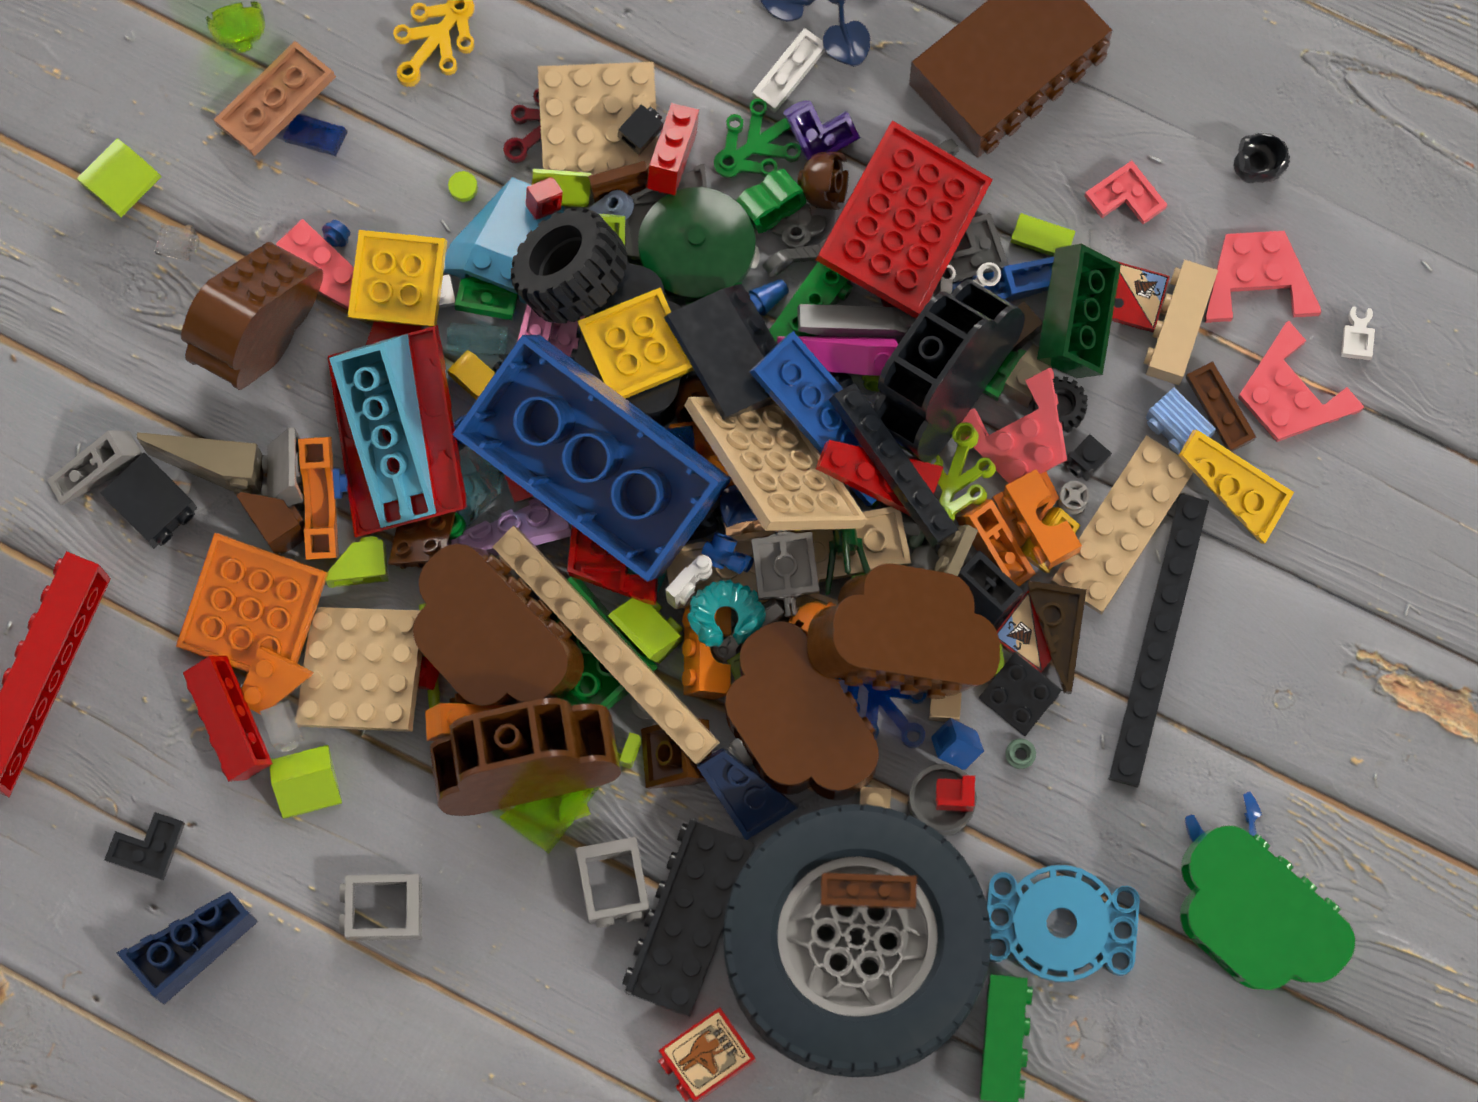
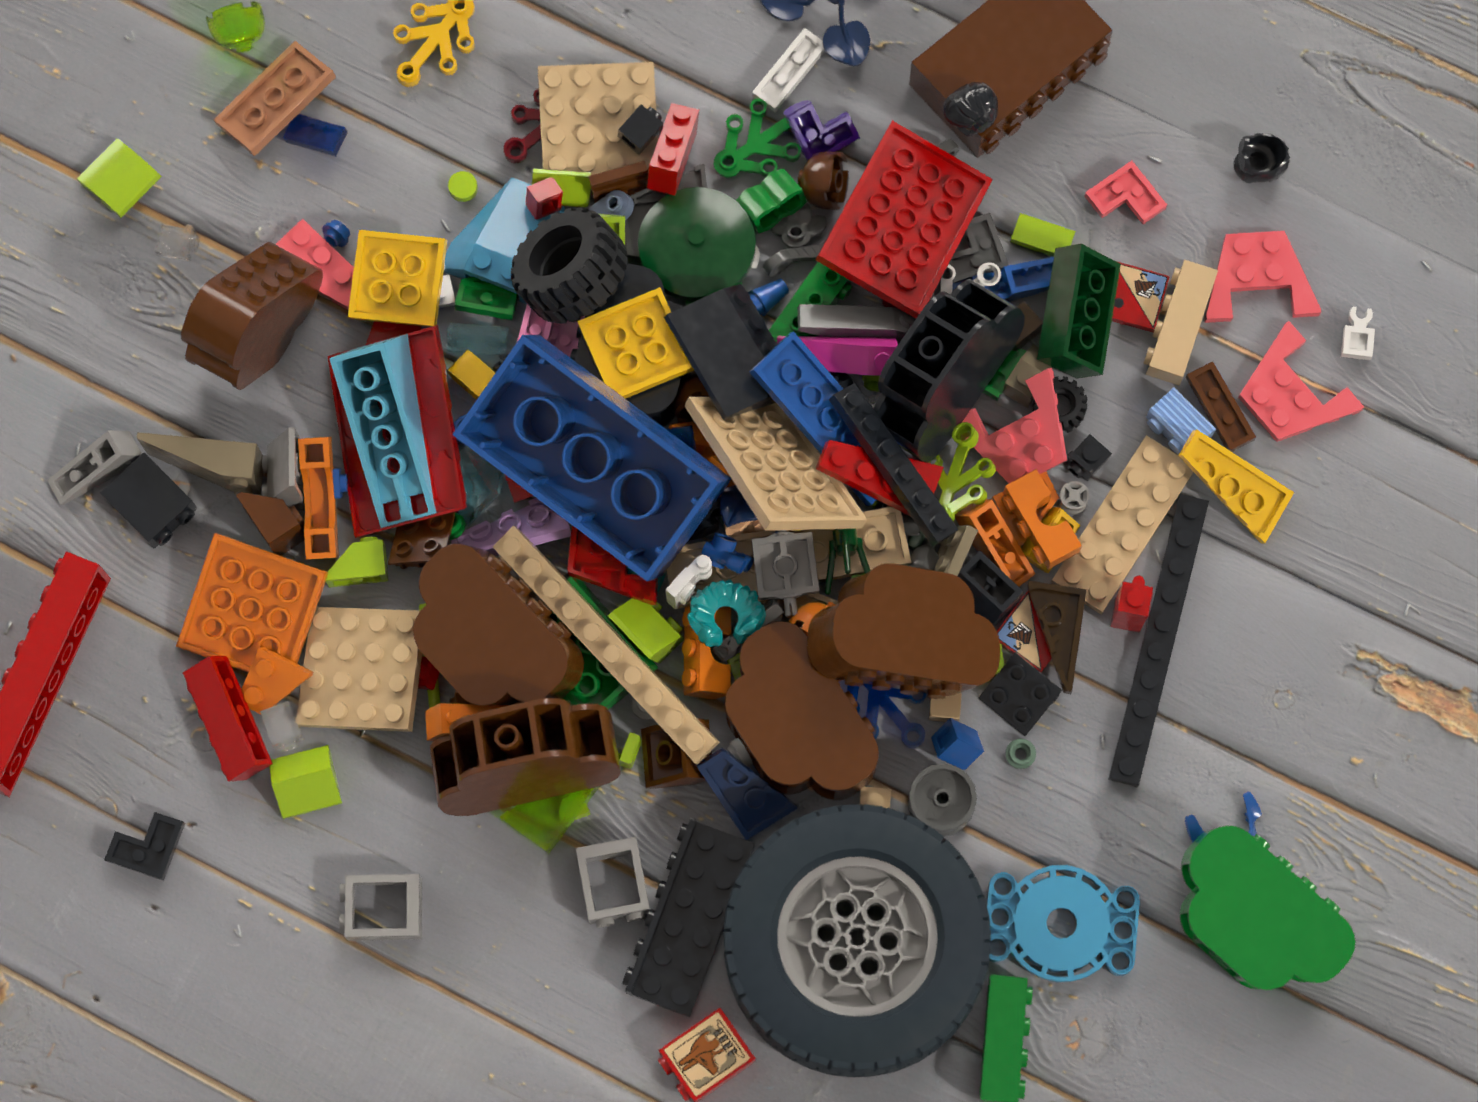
(187, 946): dark blue wedge -> none
(868, 890): reddish brown plate -> none
(956, 794): red panel -> none
(971, 107): none -> black hair
(1132, 605): none -> red brick

